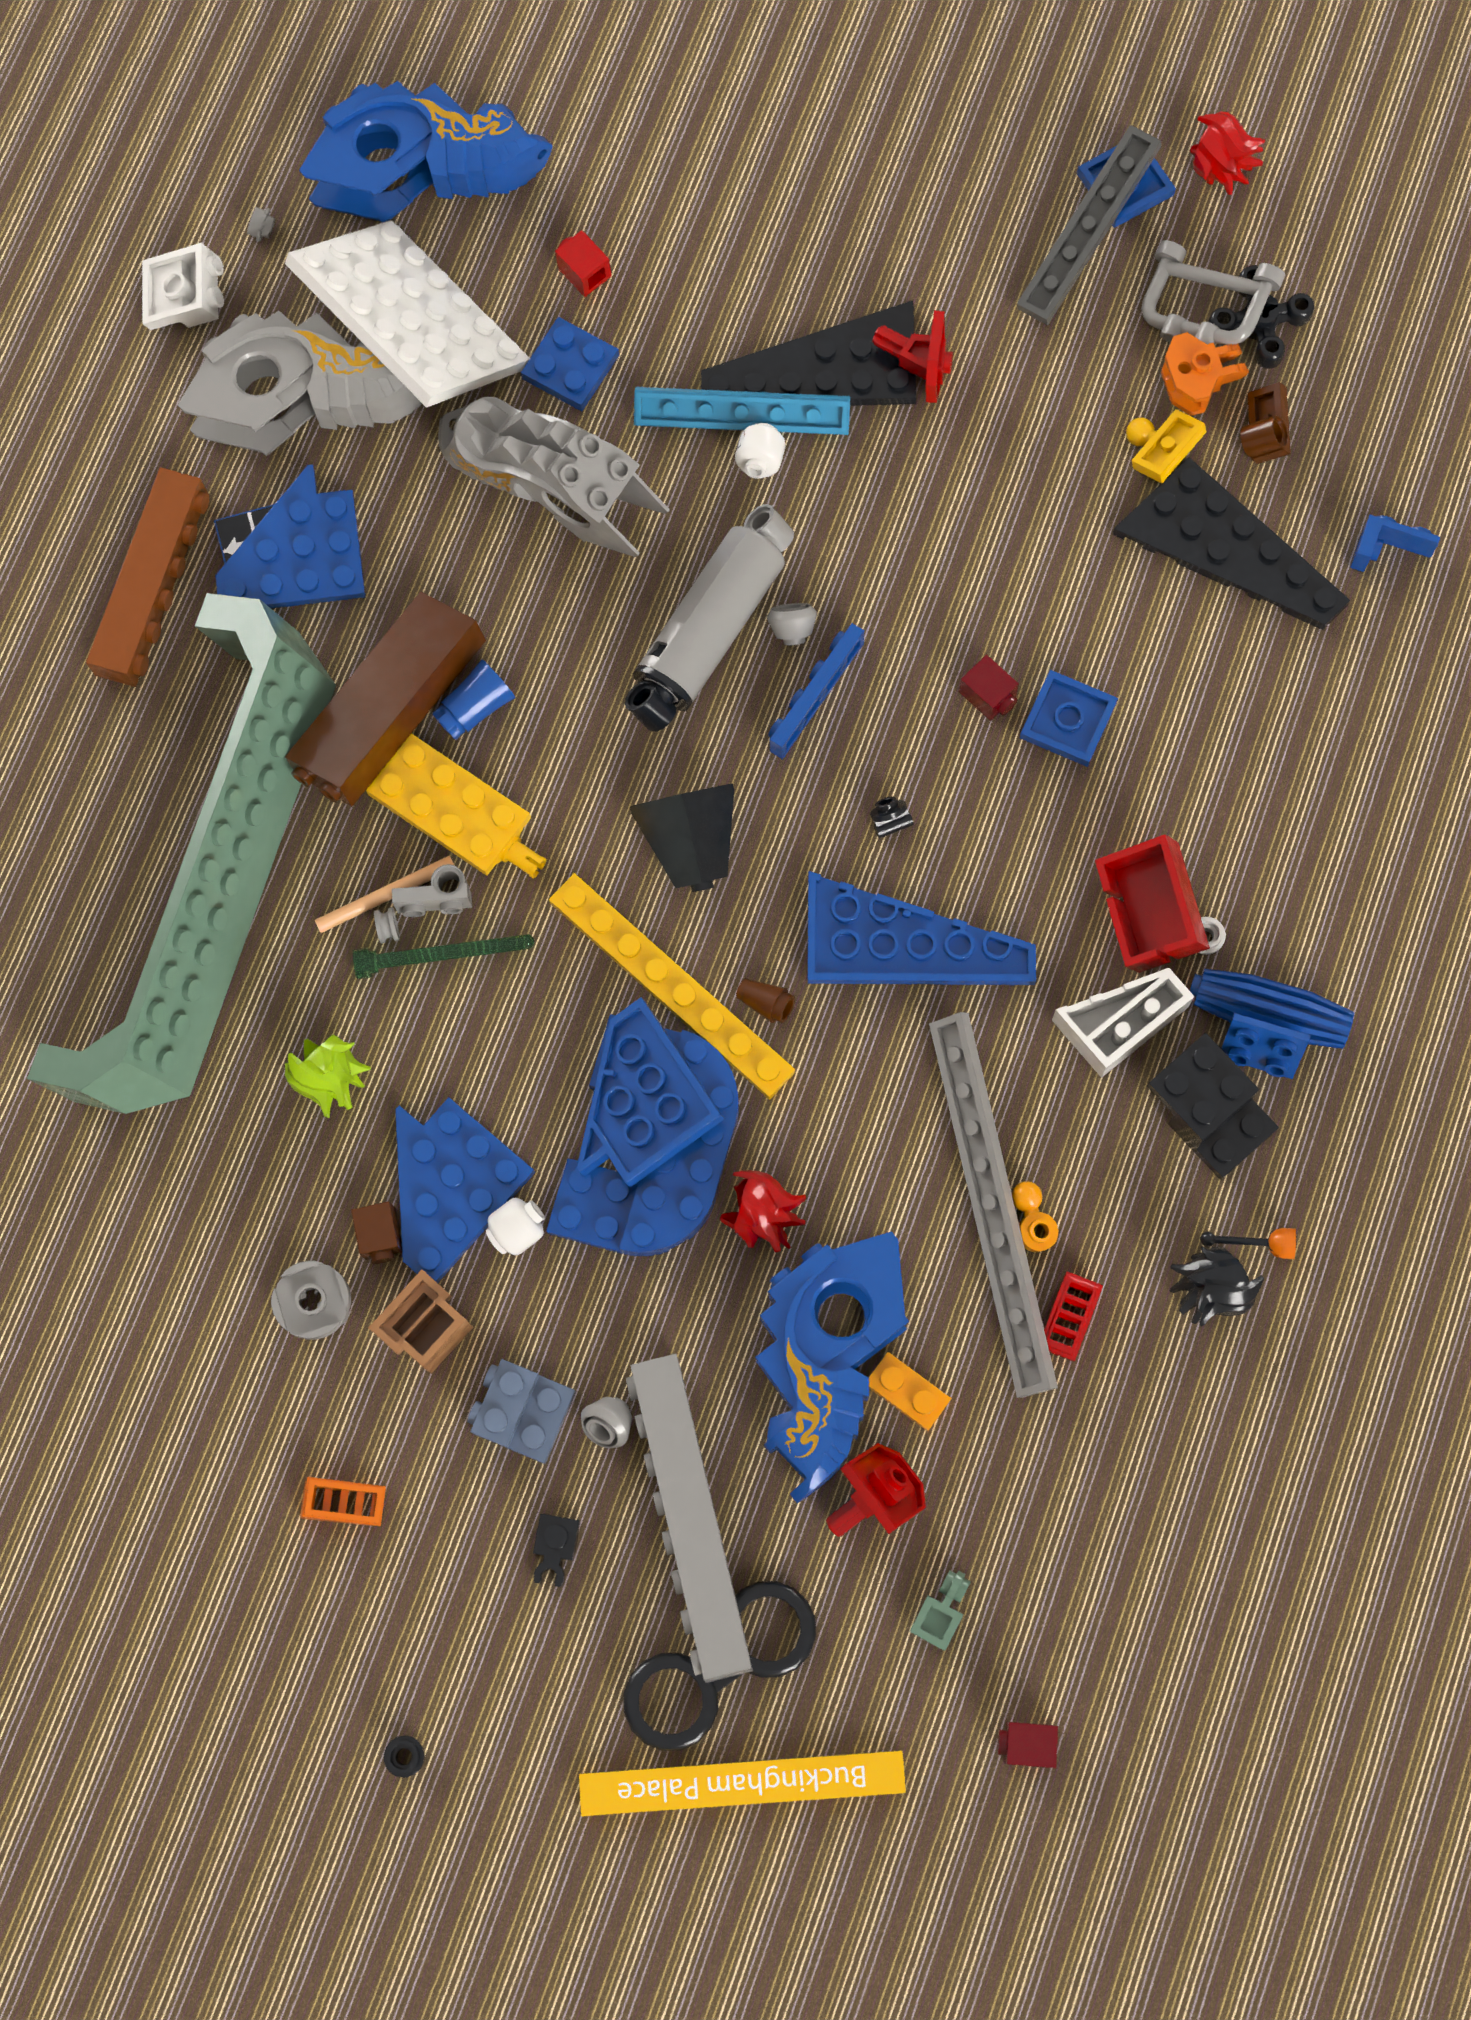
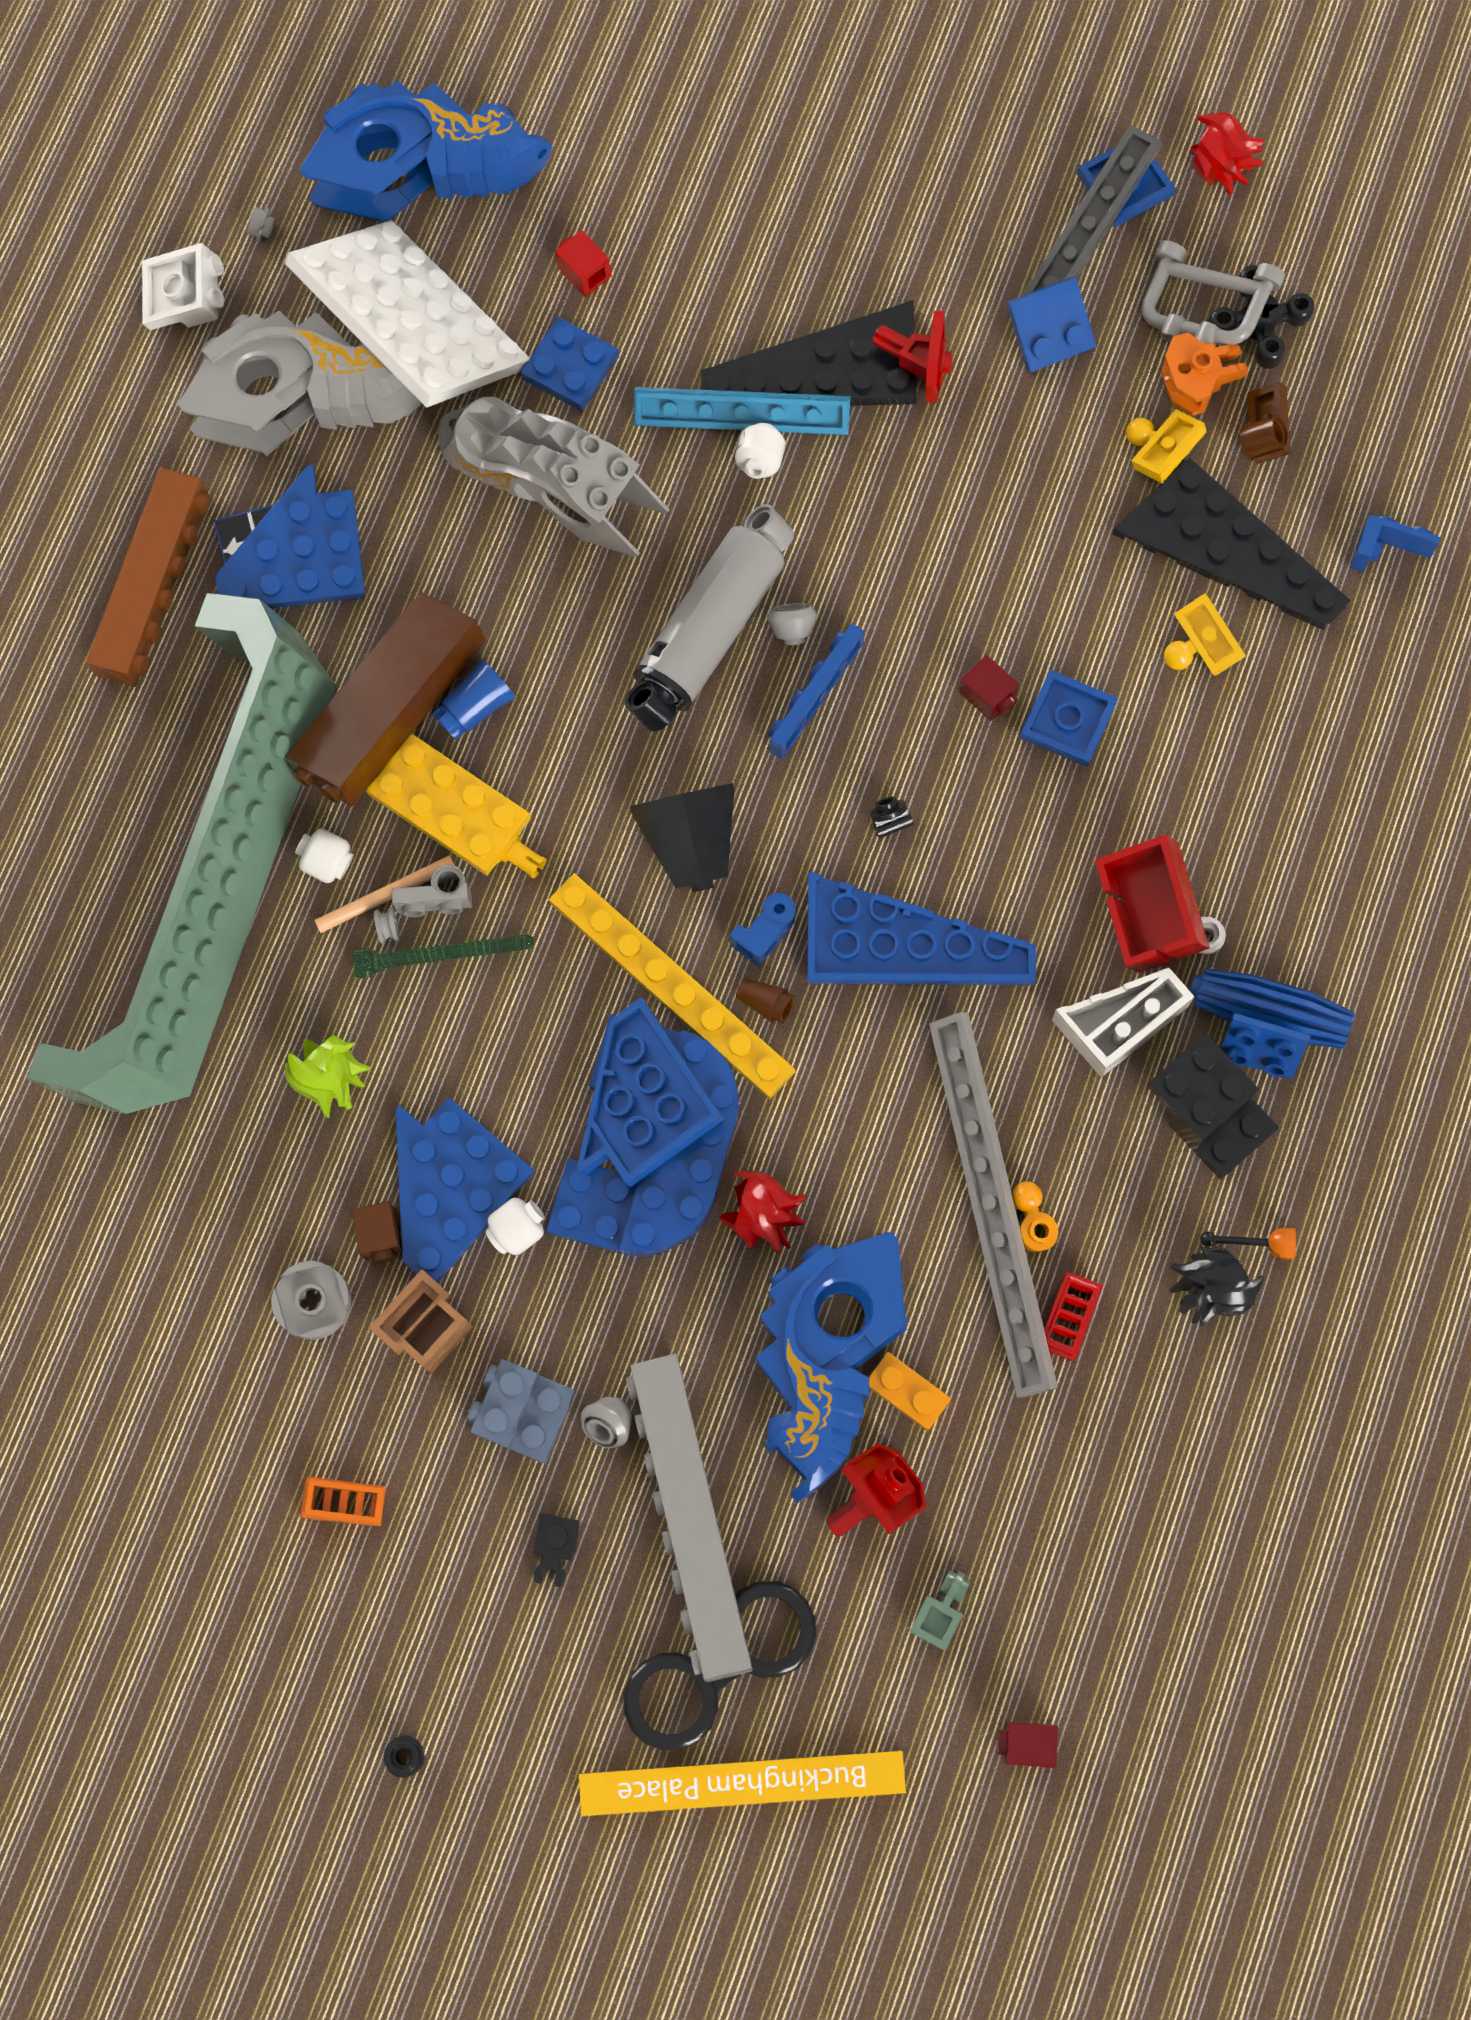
(324, 855): none -> white head
(767, 930): none -> blue leg
(1051, 324): none -> blue plate
(1207, 636): none -> yellow plate

